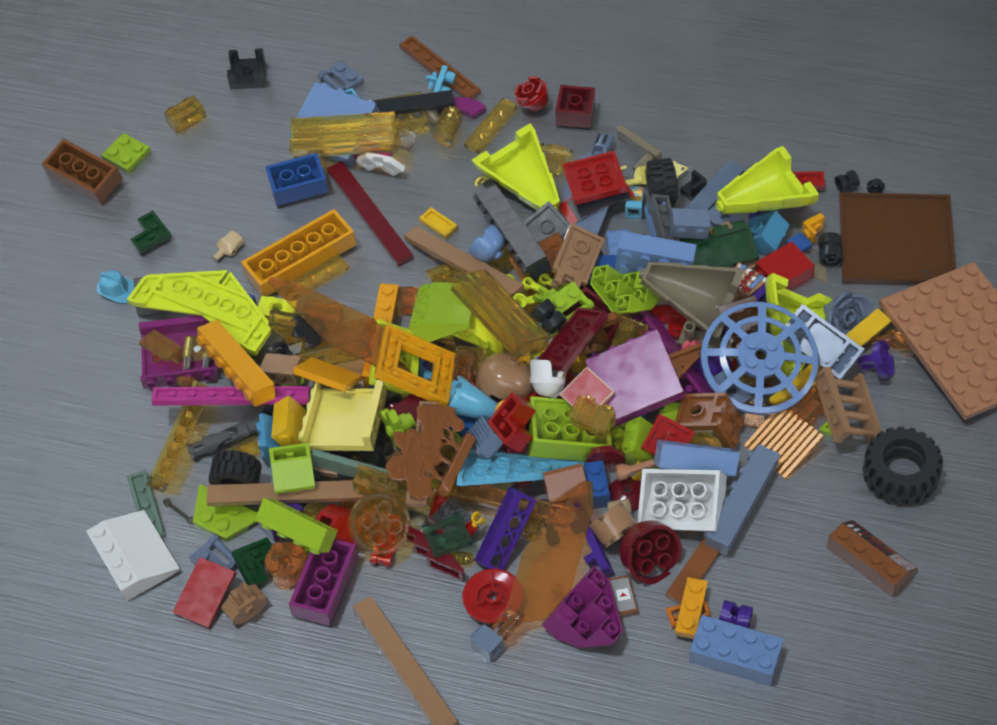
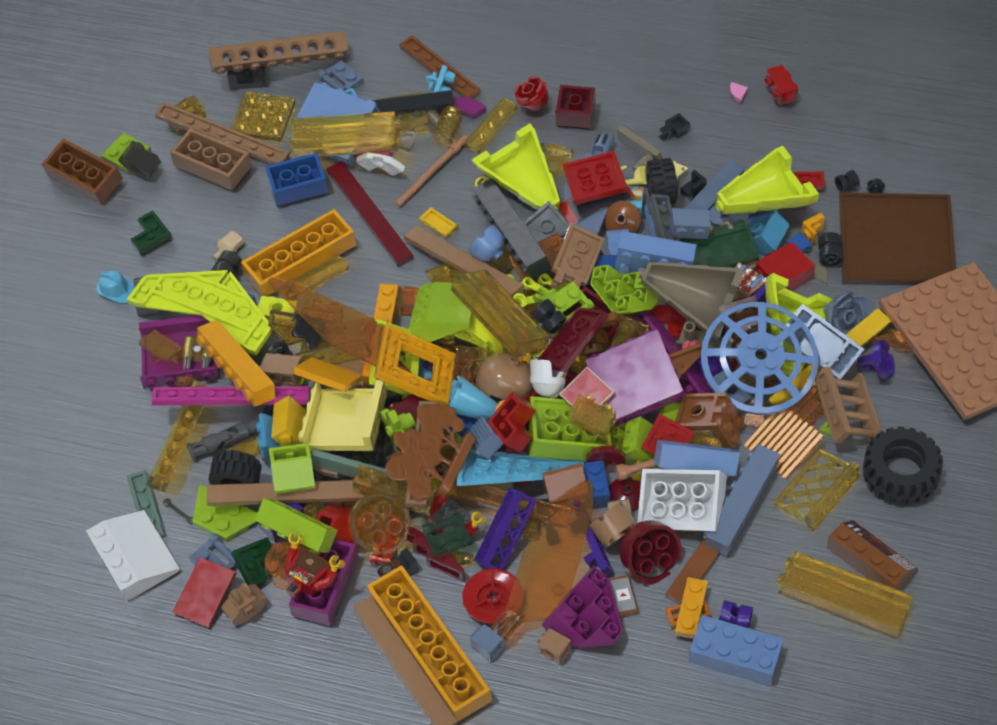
(139, 160): none -> clear smoke brick
(211, 159): none -> medium nougat brick
(228, 261): none -> pearl dark grey wheel
(255, 147): none -> medium nougat tile
(263, 116): none -> clear yellow plate
(307, 570): none -> torso
(318, 41): none -> medium nougat brick
(406, 559): none -> black leg
(430, 643): none -> light orange brick
(454, 148): none -> nougat bar
(554, 646): none -> medium nougat brick
(630, 213): none -> dark orange dish
(676, 125): none -> black plate
(738, 91): none -> bright pink tile
(781, 84): none -> red brick
(832, 494): none -> clear yellow fence
(844, 594): none -> clear yellow brick

